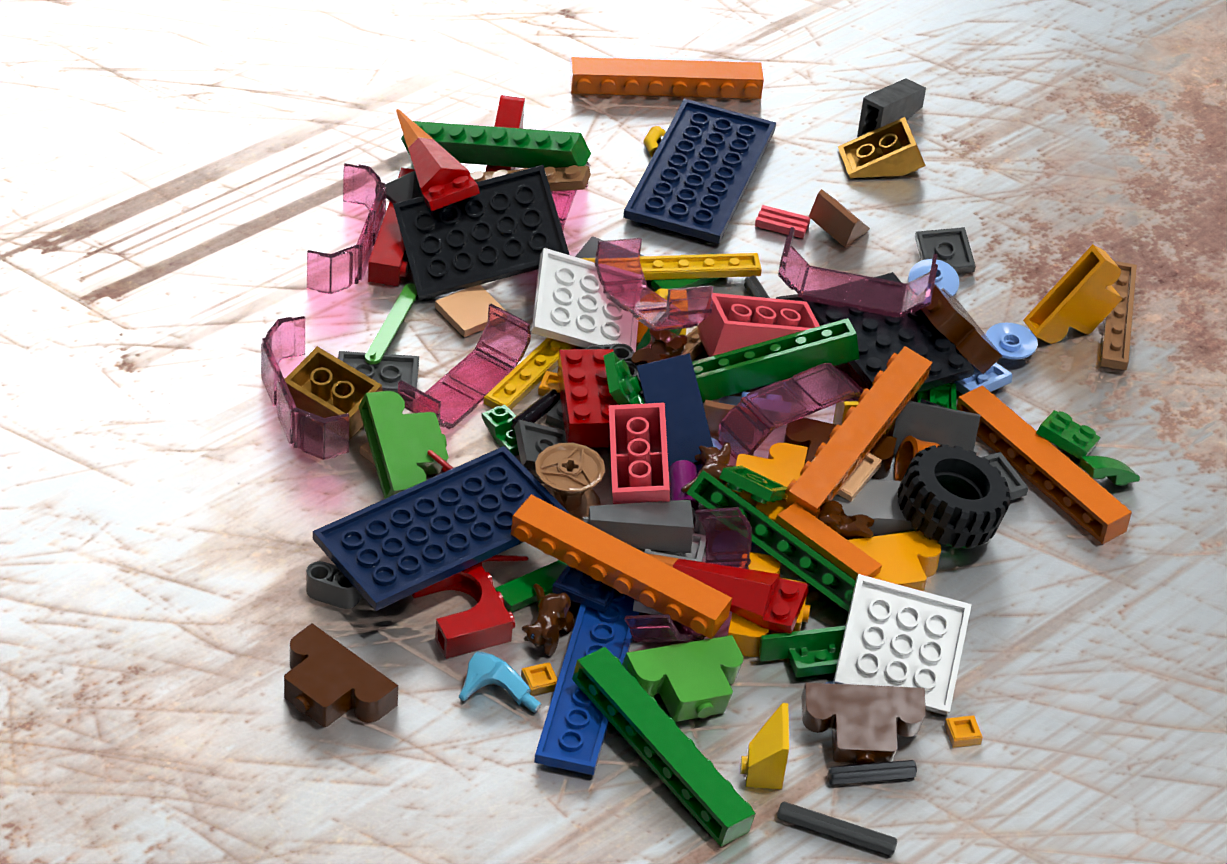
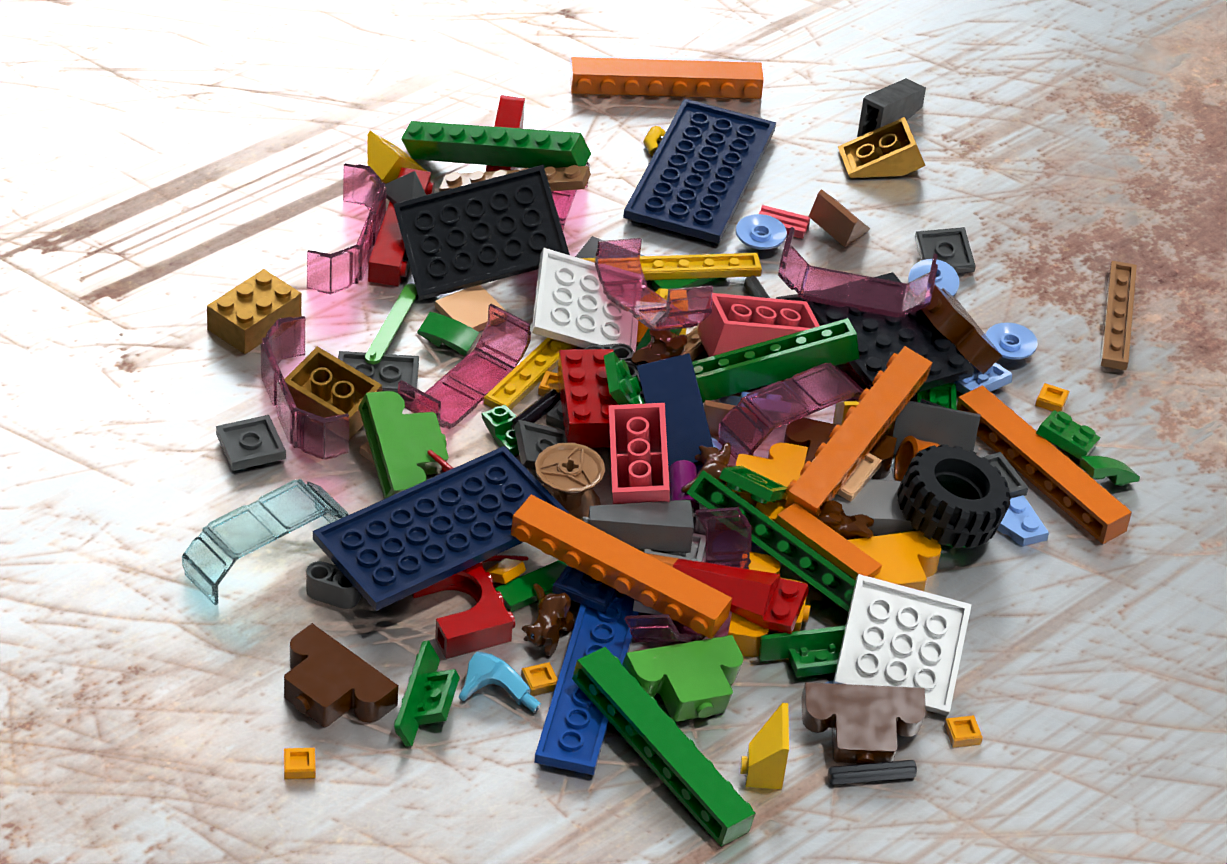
(250, 442): none -> dark grey plate
(251, 309): none -> pearl gold brick
(253, 527): none -> clear light blue windscreen
(299, 763): none -> light orange tile
(387, 158): none -> yellow slope
(426, 696): none -> green bracket
(438, 172): red plate -> none
(449, 331): none -> green slope
(506, 570): none -> light orange tile
(761, 231): none -> light blue dish
(837, 828): dark grey axle -> none
(1023, 523): none -> light blue wing
(1052, 398): none -> light orange tile
(1078, 298): light orange brick -> none

